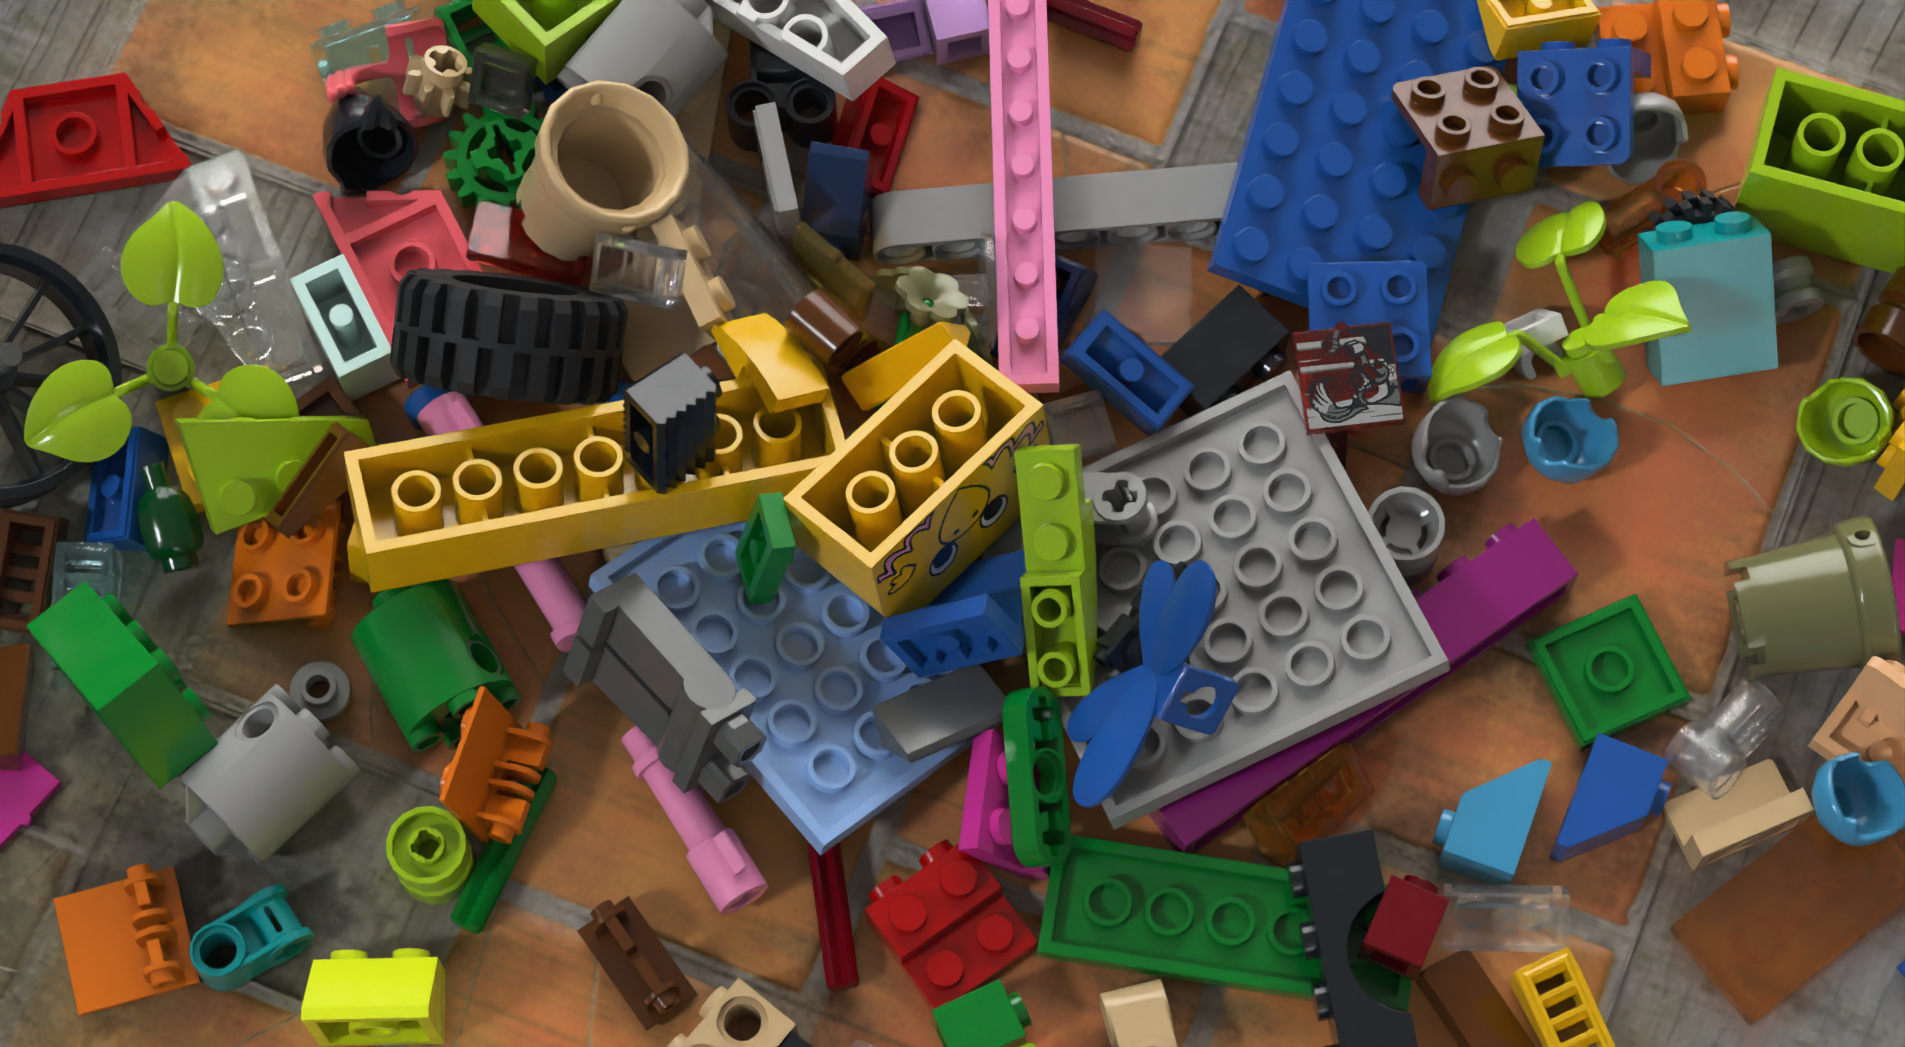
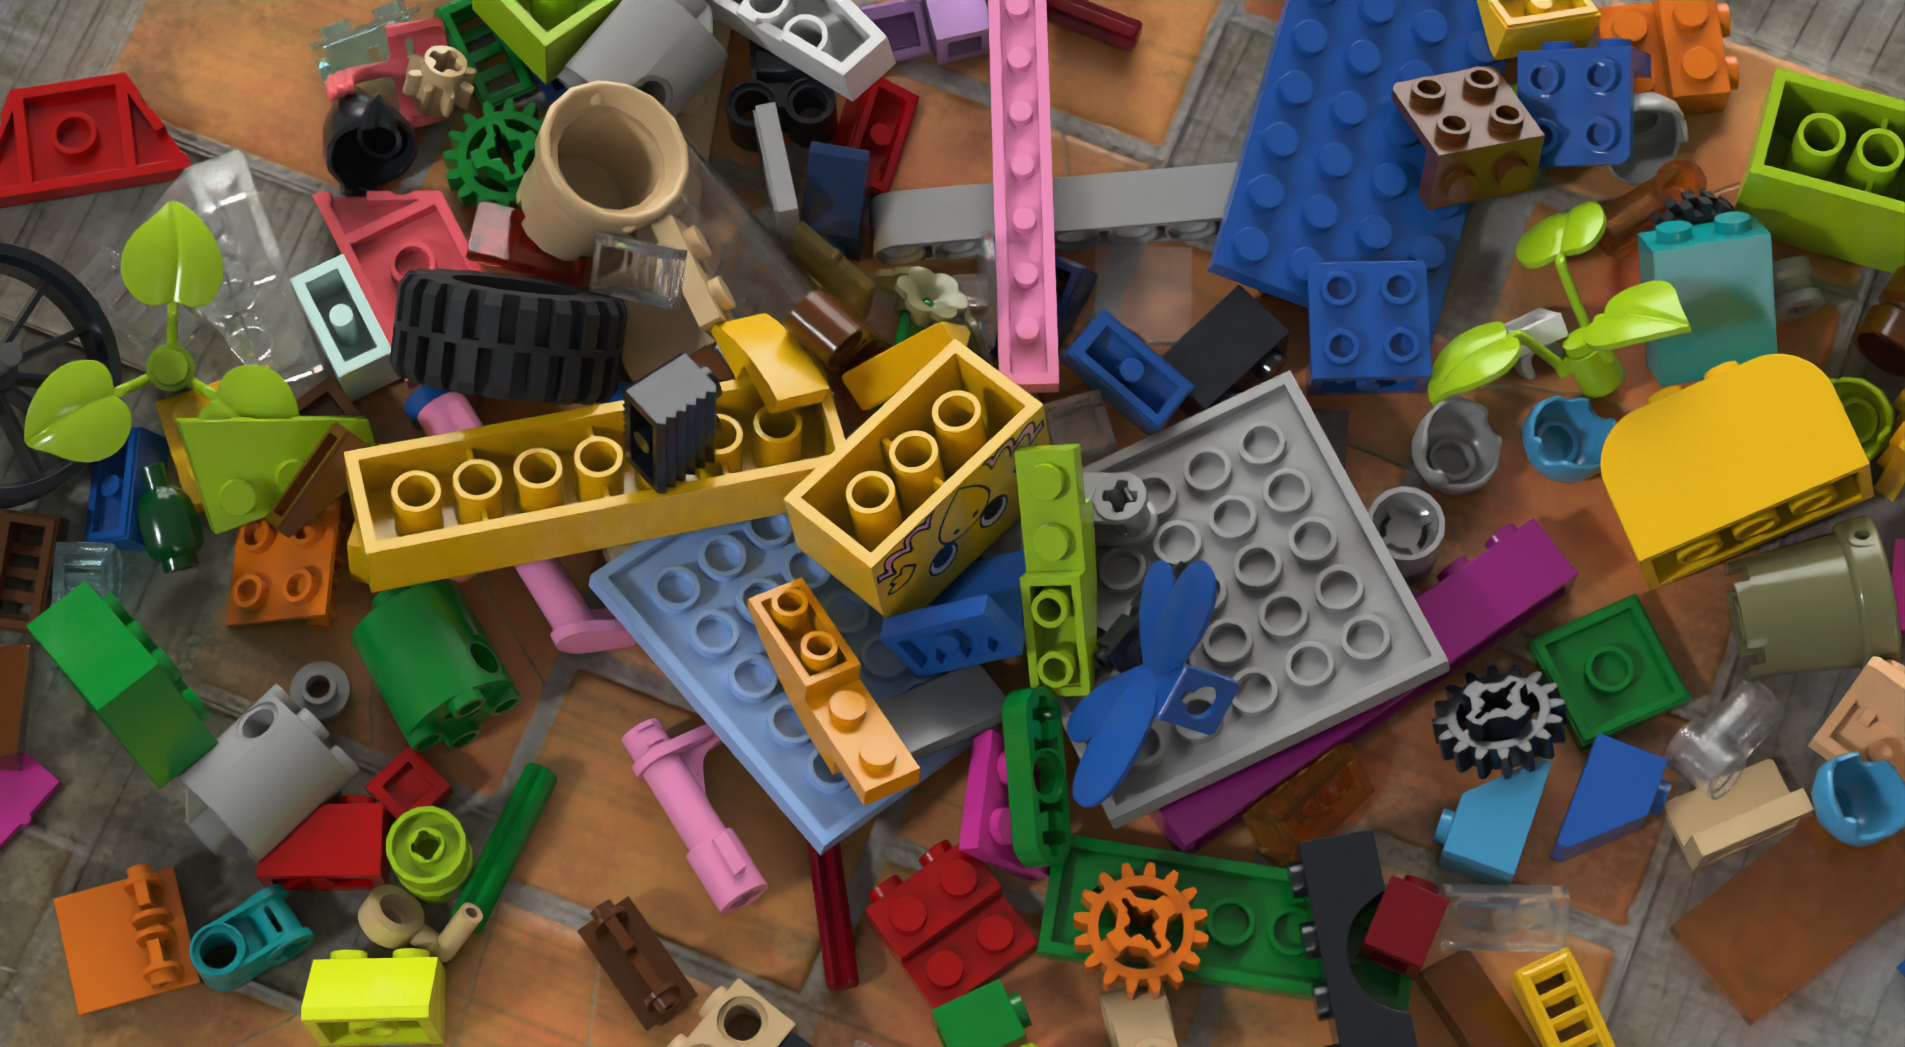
(333, 849): none -> red slope
(397, 919): none -> tan plate
(408, 784): none -> red plate
(489, 756): orange hinge -> none
(502, 80): clear smoke plate -> none
(666, 687): dark grey hips -> none
(765, 548): green plate -> none
(828, 695): none -> light orange slope
(1160, 914): none -> orange gear
(1348, 378): piece -> none
(1499, 722): none -> black gear
(1731, 464): none -> yellow brick

